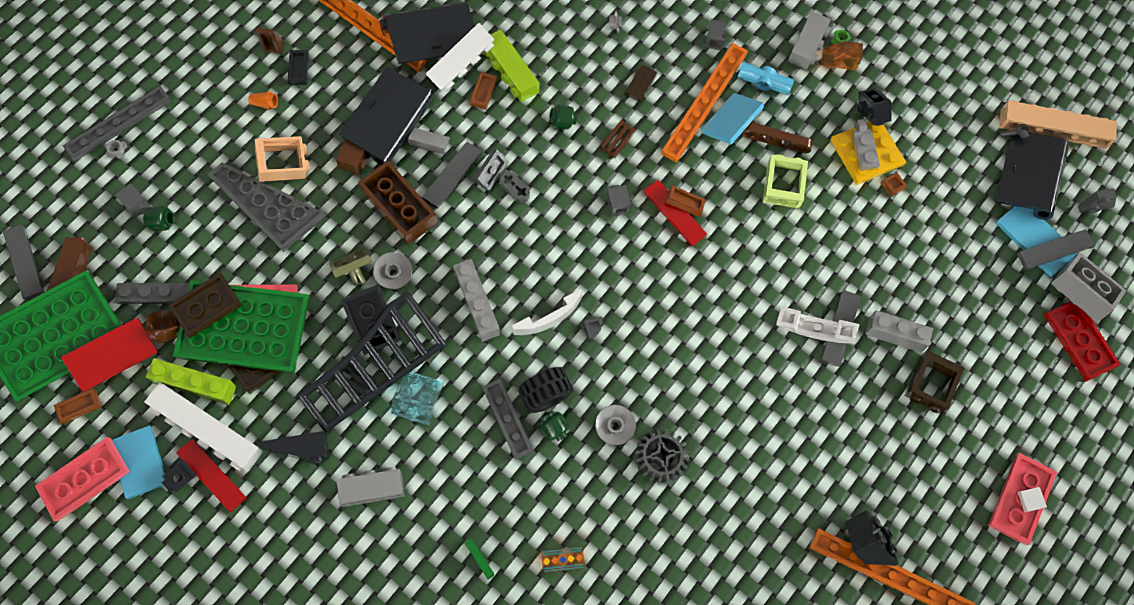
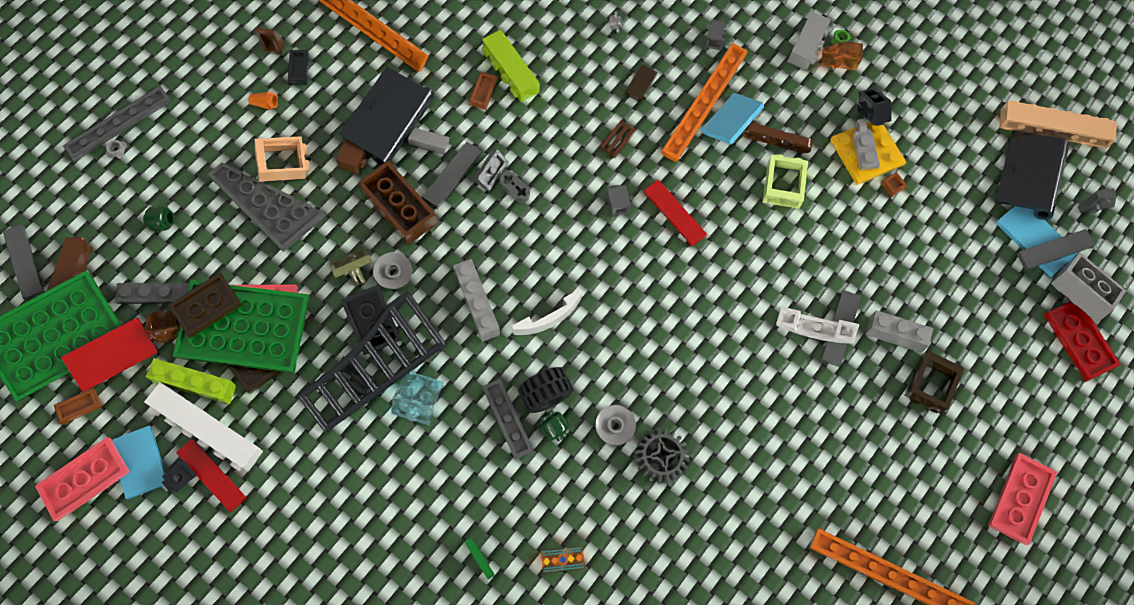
(133, 200): dark grey brick -> none
(305, 447): black slope -> none
(370, 487): light grey brick -> none
(427, 31): black door -> none
(460, 57): white brick -> none
(562, 116): dark green head -> none
(593, 327): dark grey tile -> none
(685, 201): dark orange tile -> none
(765, 78): medium azure piece -> none
(871, 540): black slope -> none
(1021, 130): dark grey hand -> none
(1032, 499): white tile -> none

